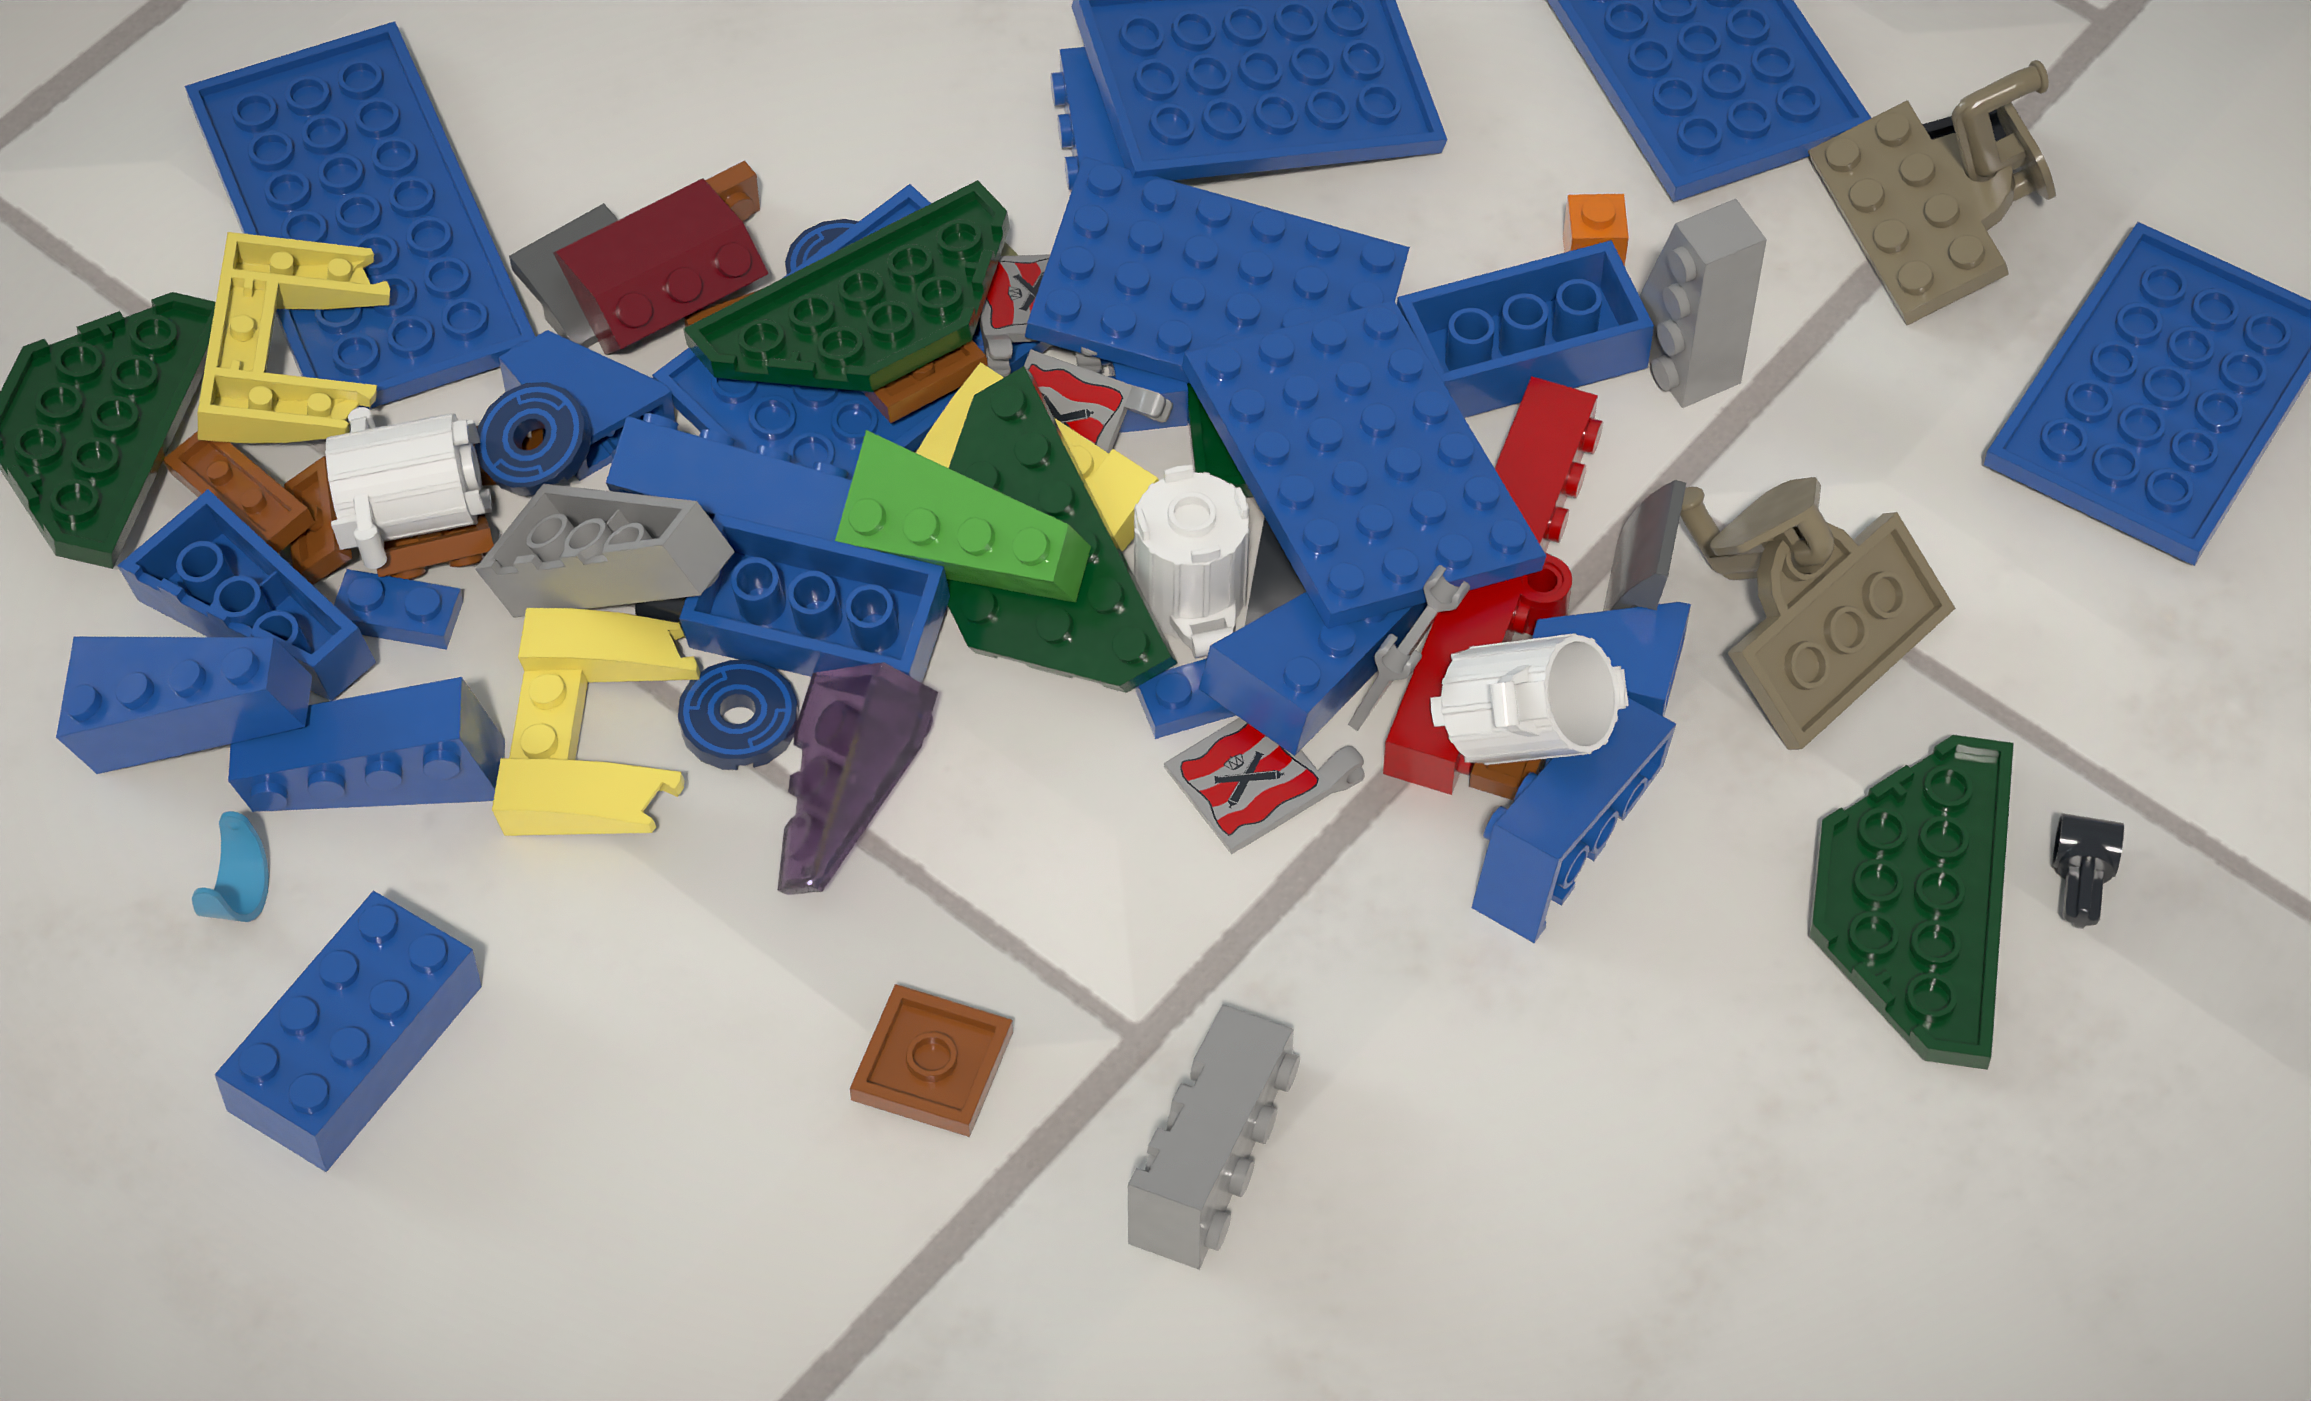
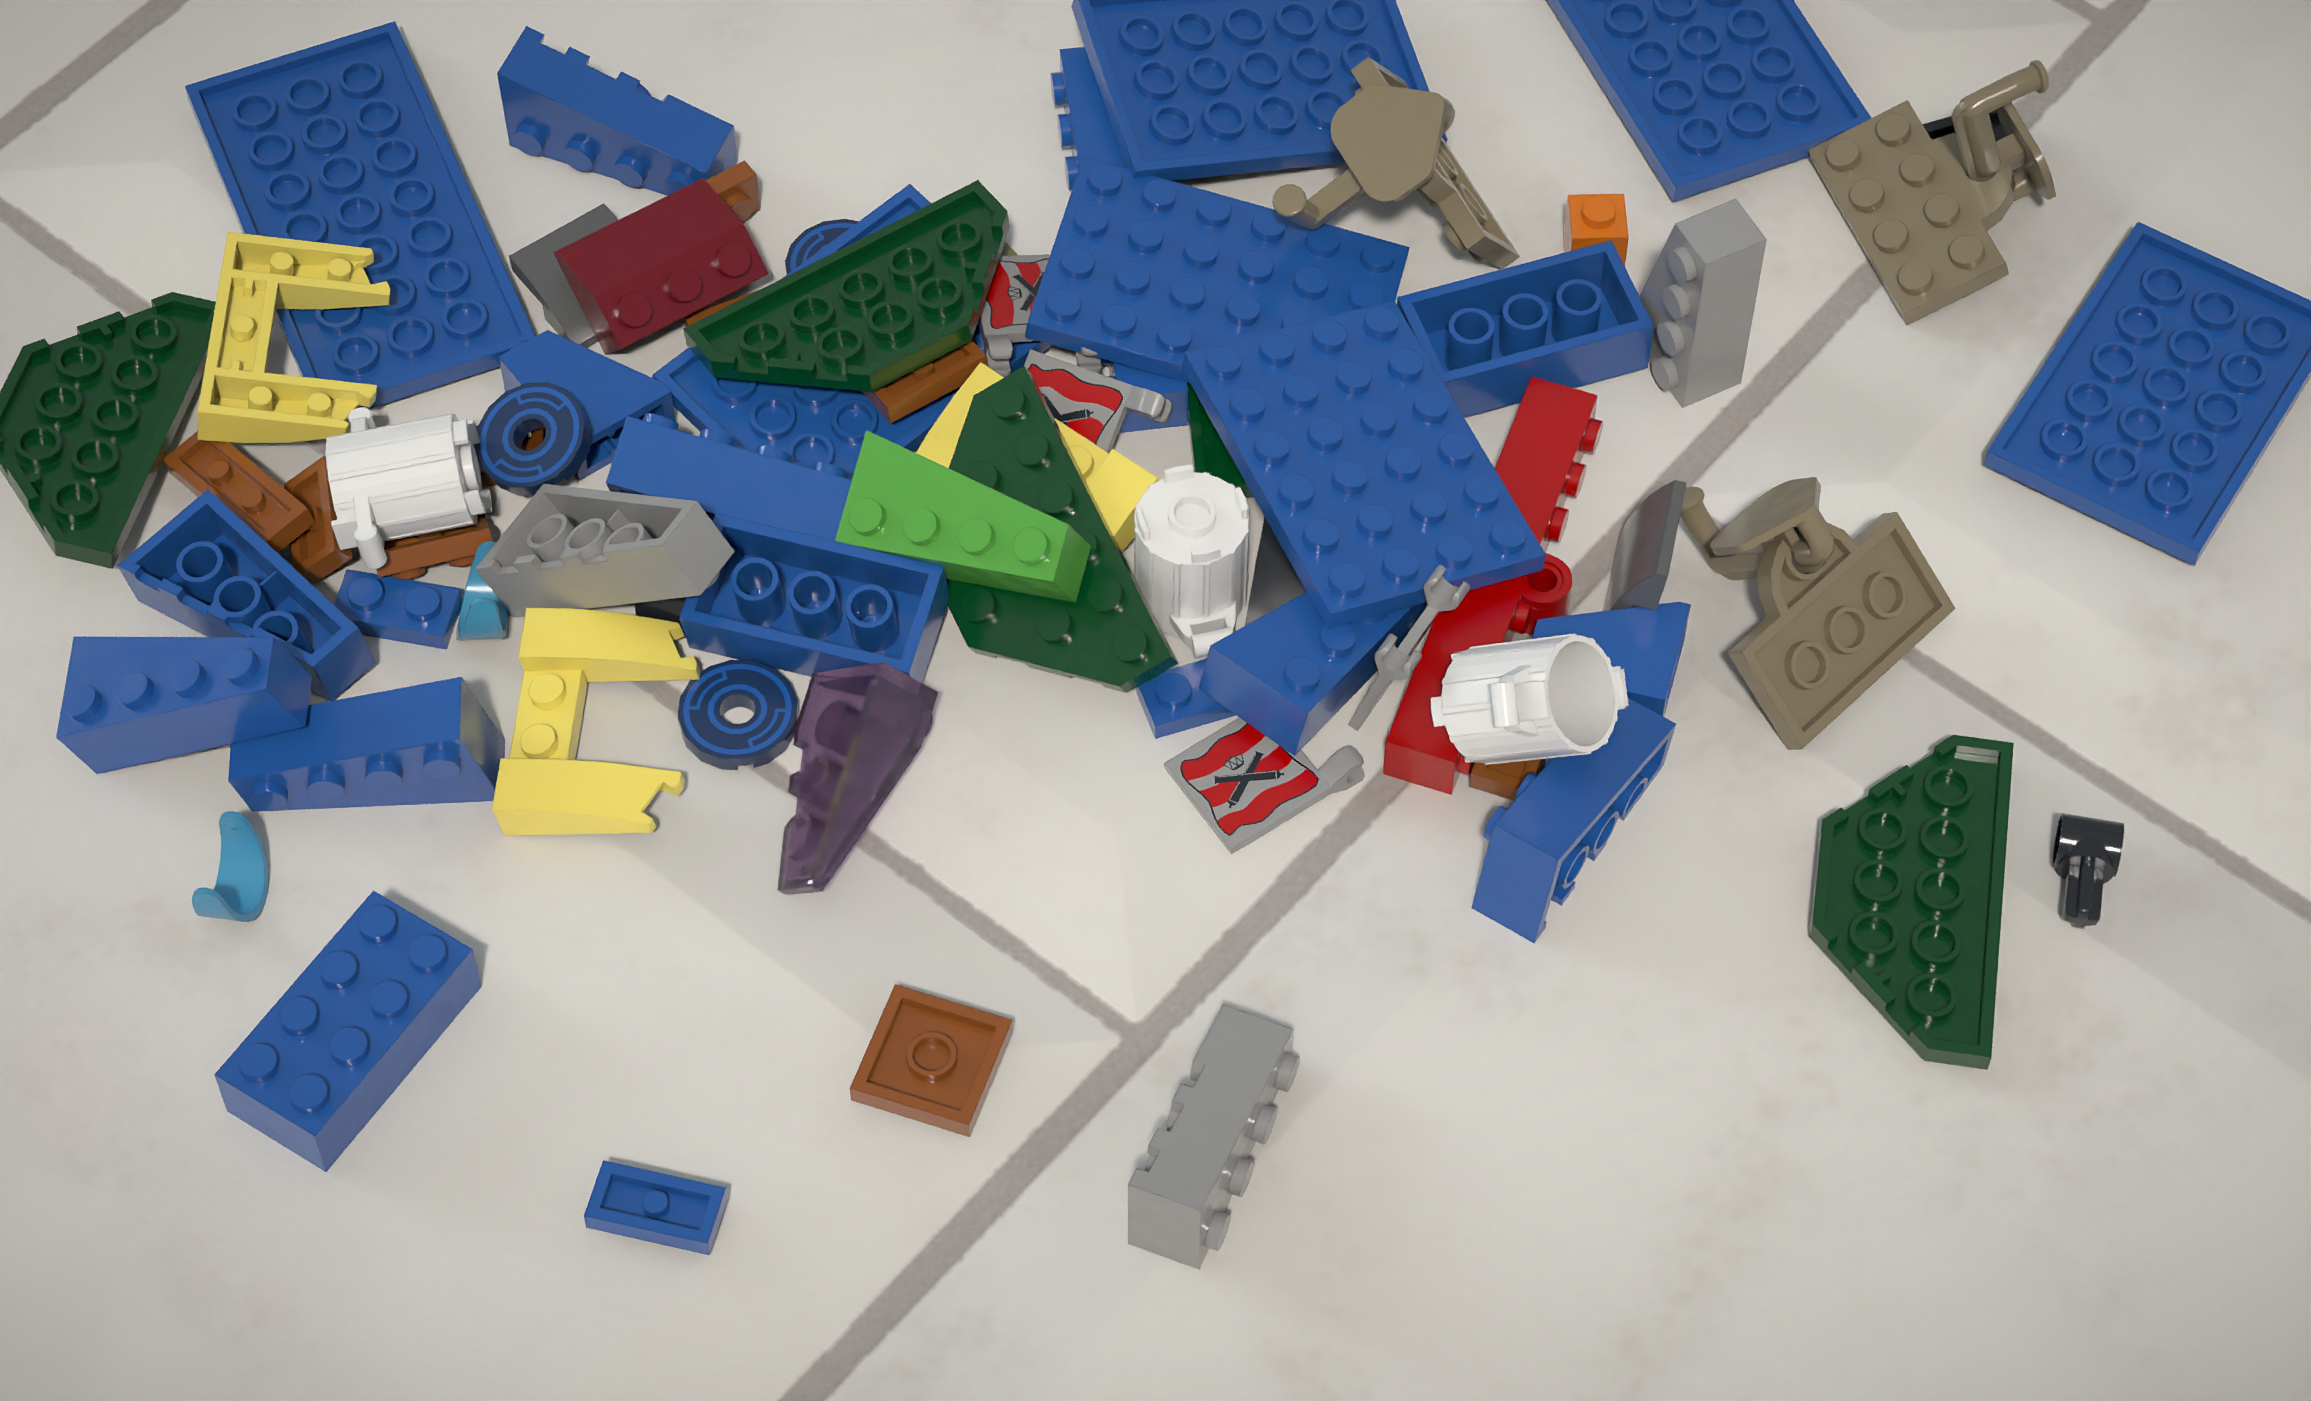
(481, 611): none -> dark azure helmet
(605, 123): none -> blue wedge
(656, 1207): none -> blue plate
(1392, 149): none -> dark tan plate

